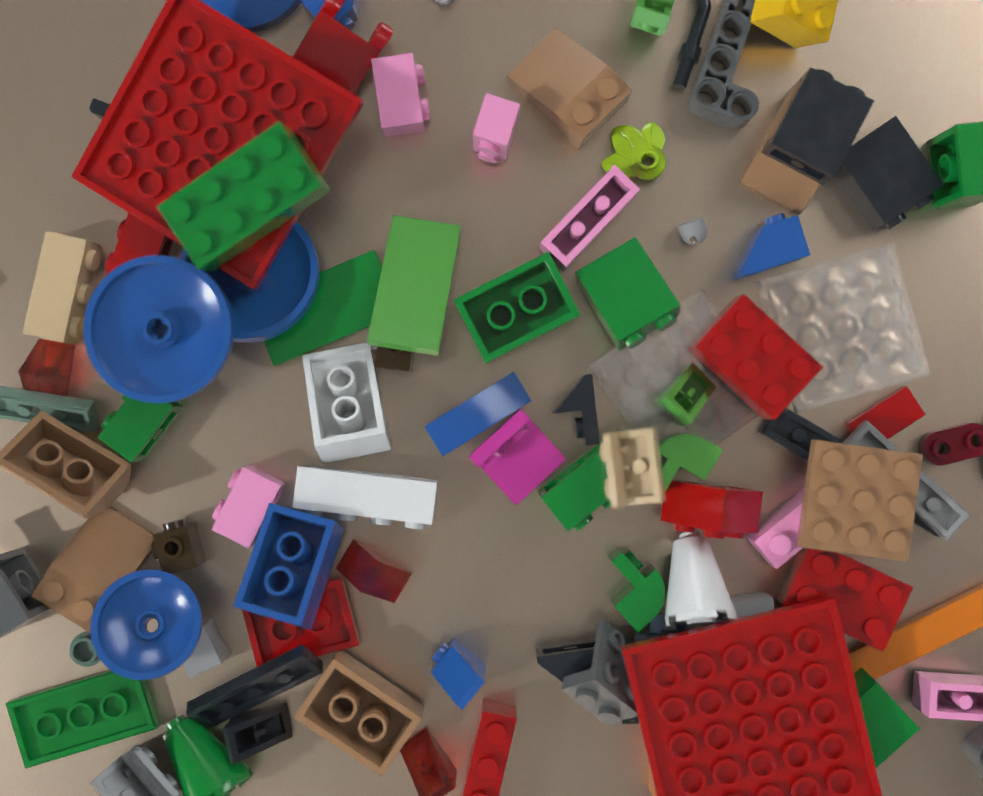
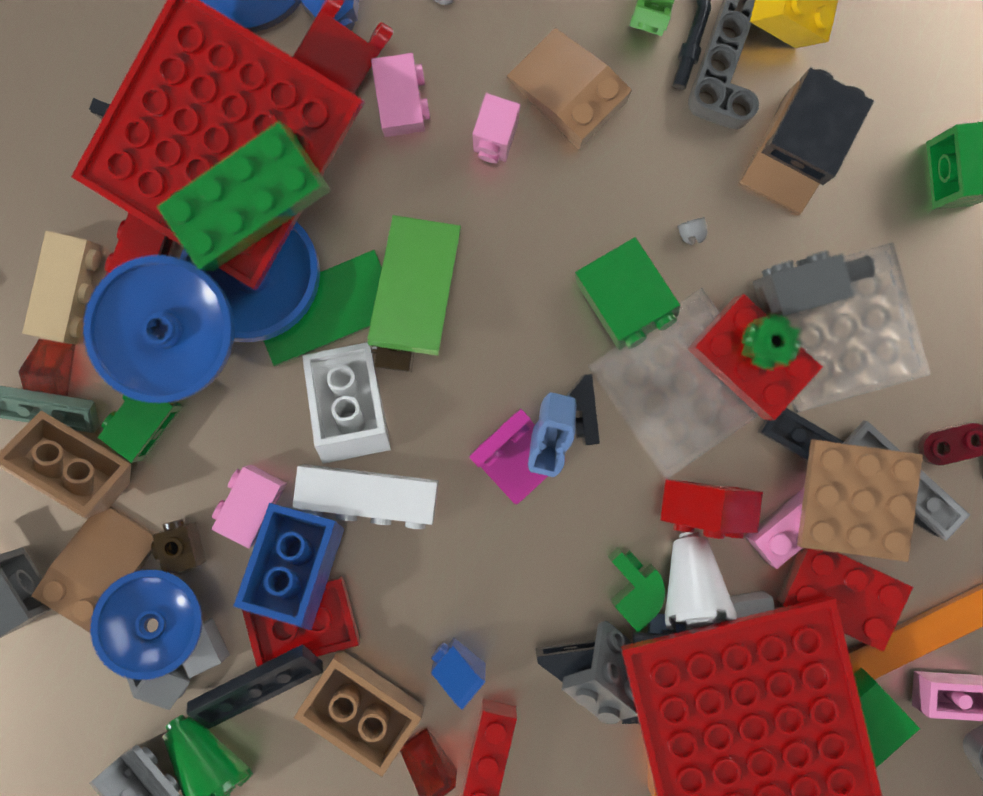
(80, 716): green tile -> none
(82, 650): sand green plate -> none
(161, 690): none -> light grey brick
(256, 731): black slope -> none
(373, 572): clear red slope -> none
(477, 414): blue slope -> none
(516, 307): green brick -> none
(552, 434): none -> medium blue brick
(578, 490): green brick -> none
(589, 217): bright pink brick -> none
(633, 467): tan bracket -> none
(635, 146): lime plate -> none
(685, 395): bright green slope -> none
(688, 452): bright green brick -> none
(758, 342): none -> green brick
(773, 245): blue slope -> none
(811, 283): none -> dark grey brick
(887, 175): black brick -> none
(891, 413): red tile -> none

